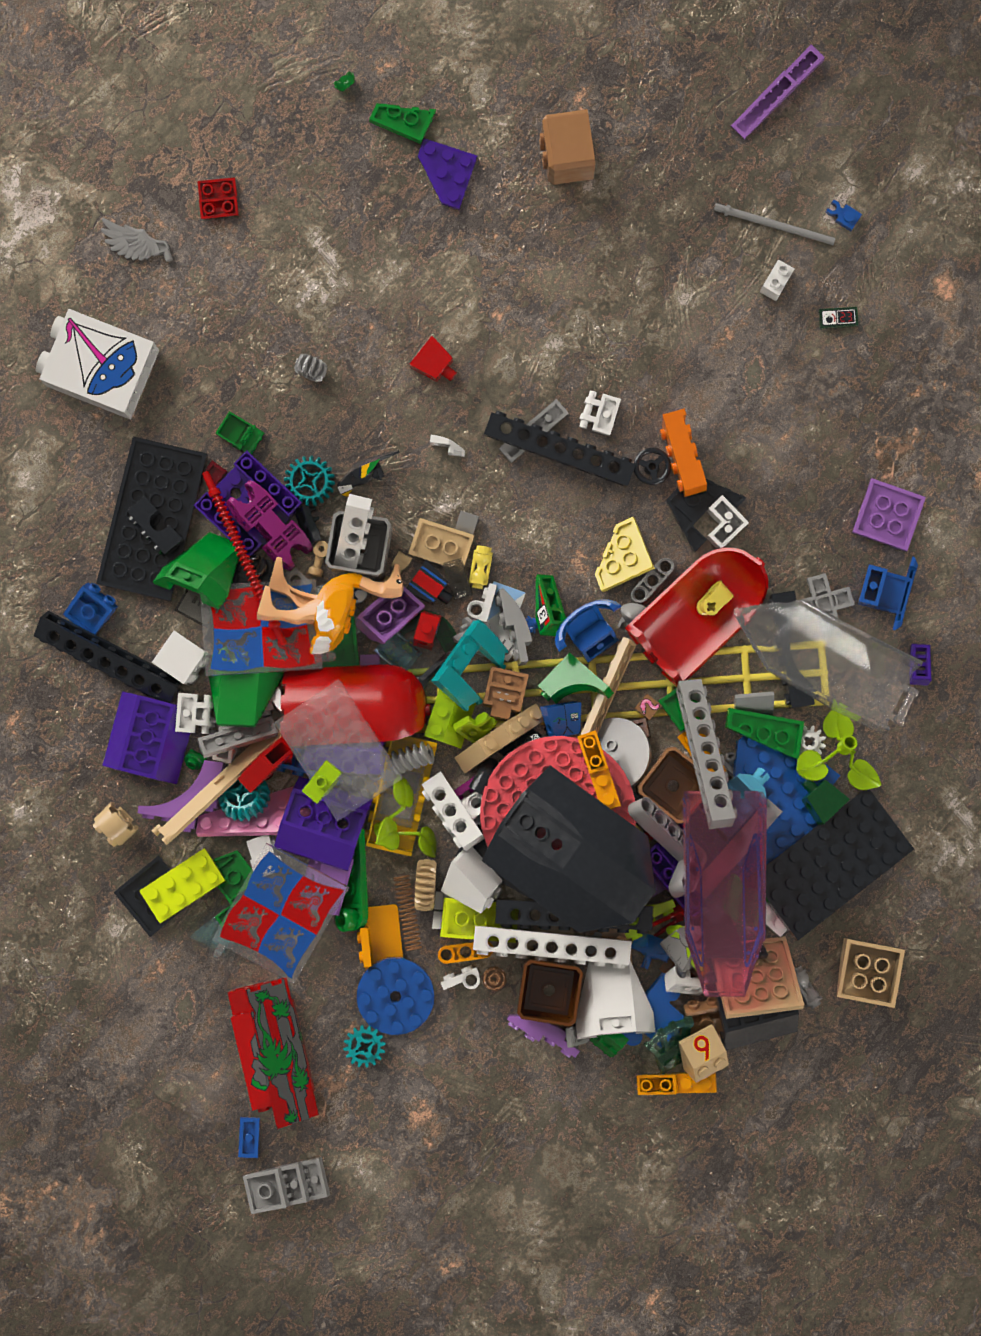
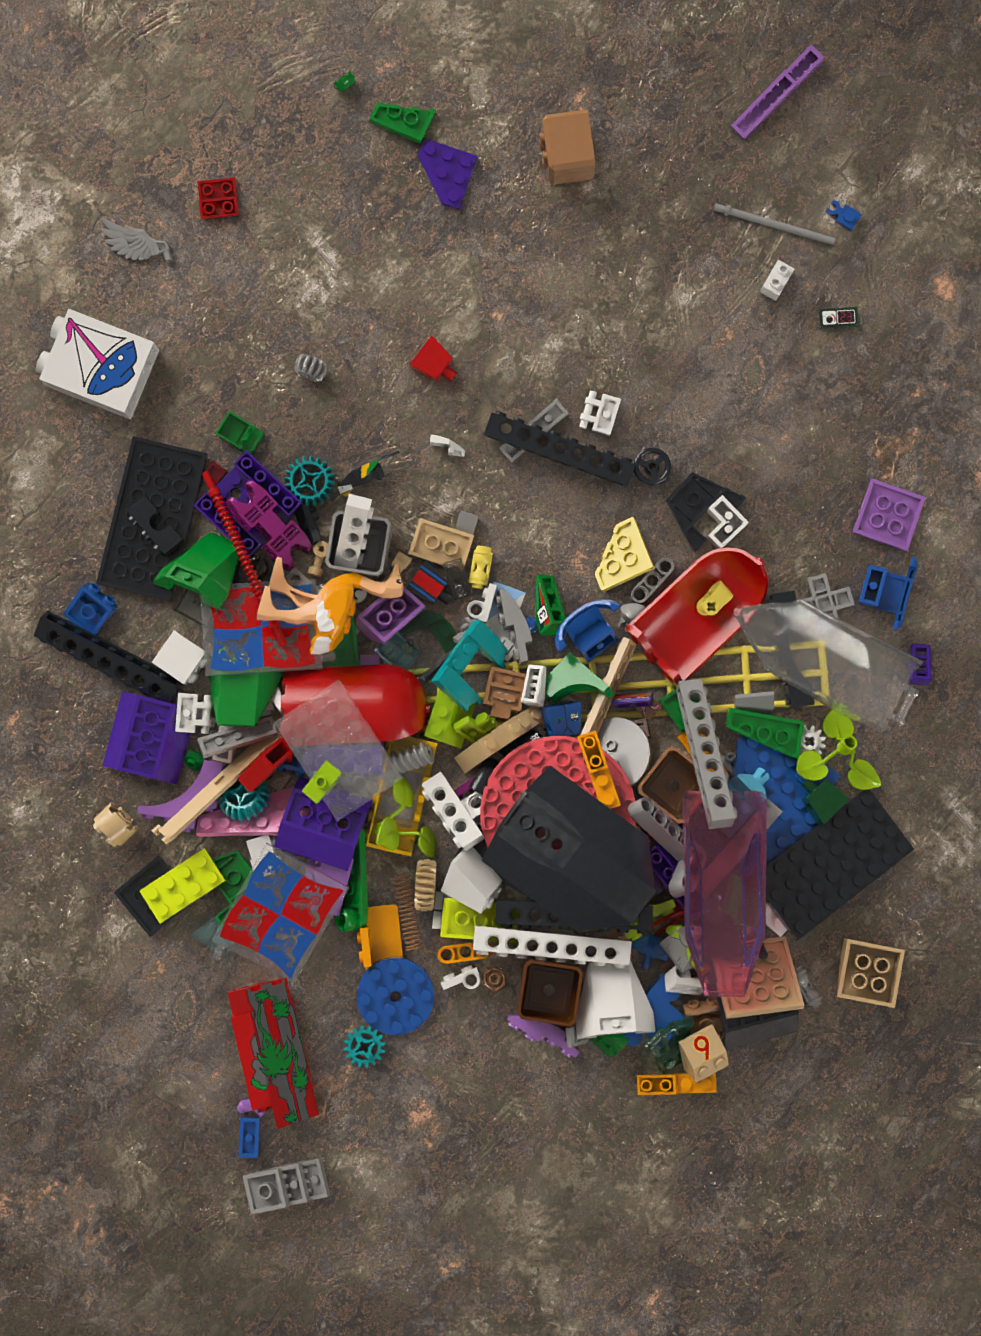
(245, 1106): none -> medium lavender arm
(427, 630): red torso -> none
(539, 694): none -> white slope
(632, 700): none -> dark purple slope
(683, 453): orange wedge -> none

